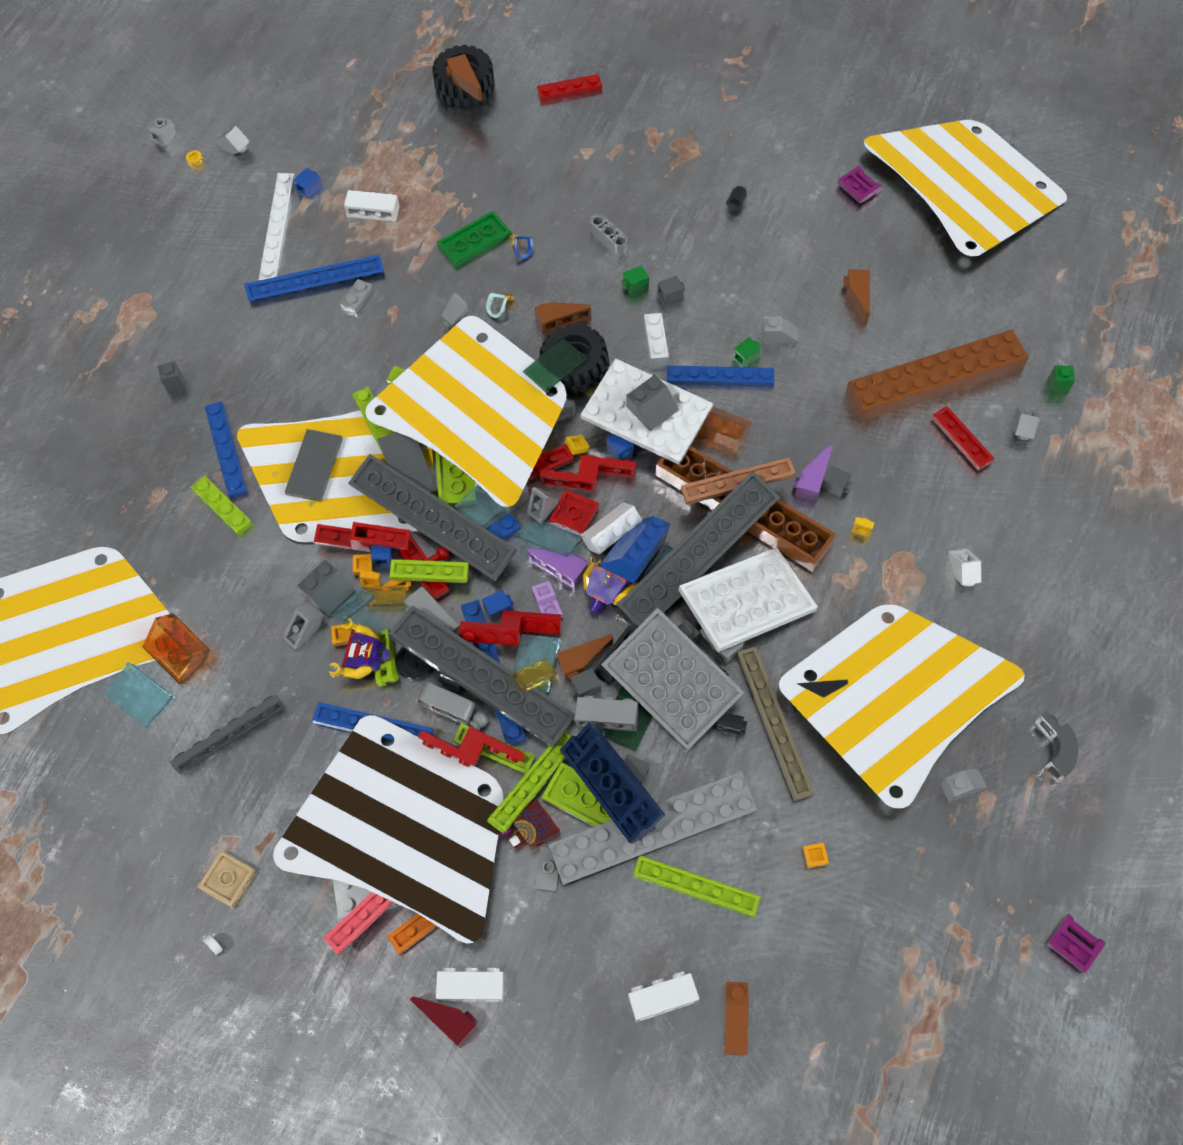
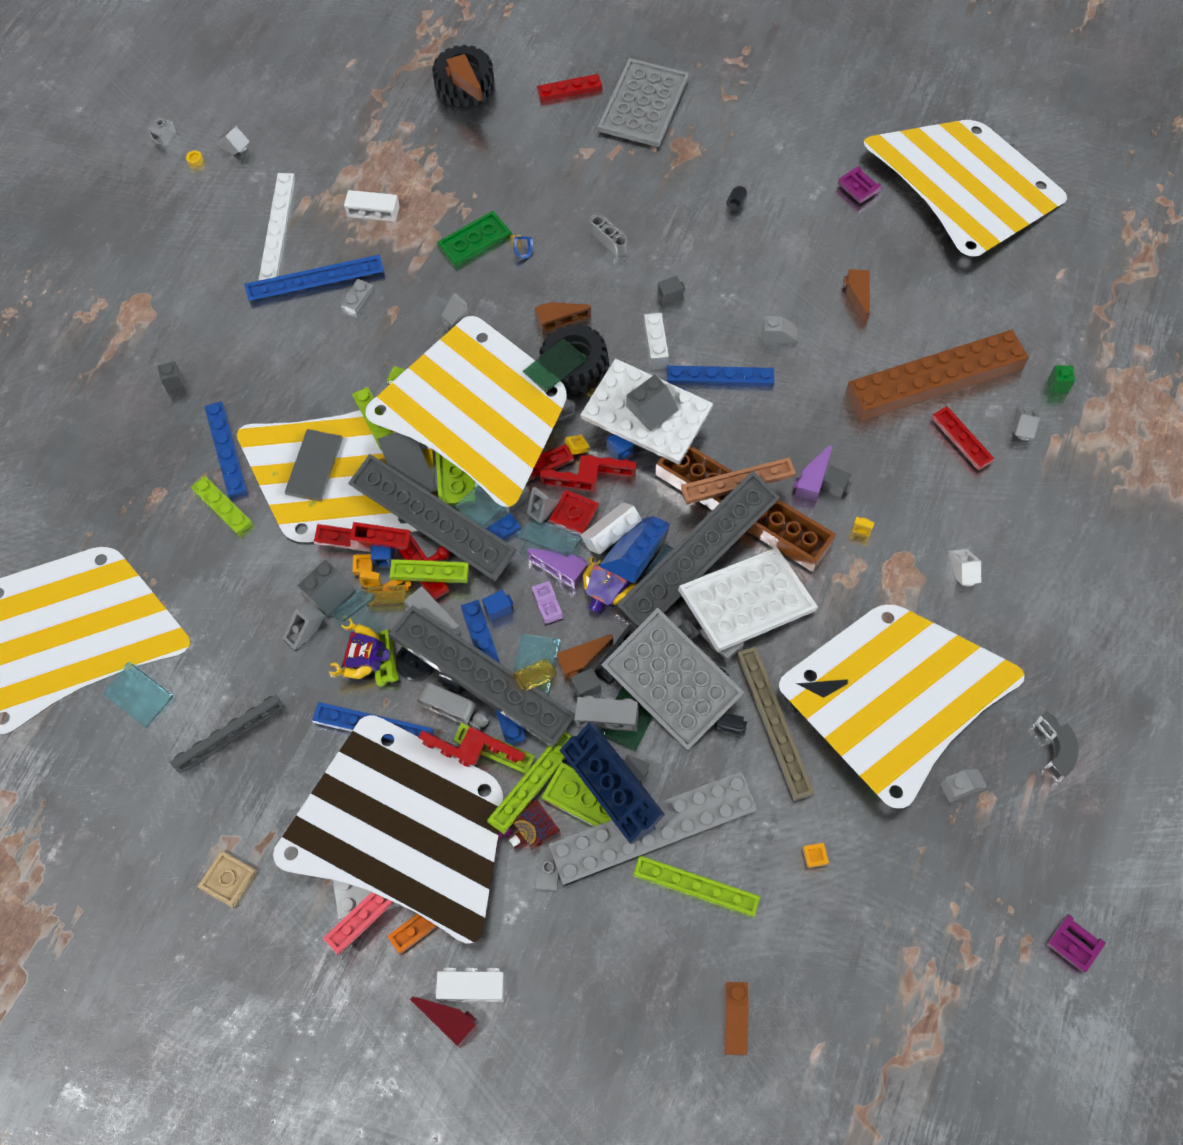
(175, 647): clear orange slope -> none
(212, 944): white tile -> none
(307, 183): blue brick -> none
(339, 635): light orange plate -> none
(506, 296): light aqua piece -> none
(510, 627): red bracket -> none
(635, 280): green brick -> none
(643, 102): none -> light grey plate
(663, 996): white brick -> none
(724, 429): clear orange slope -> none
(746, 352): green brick -> none

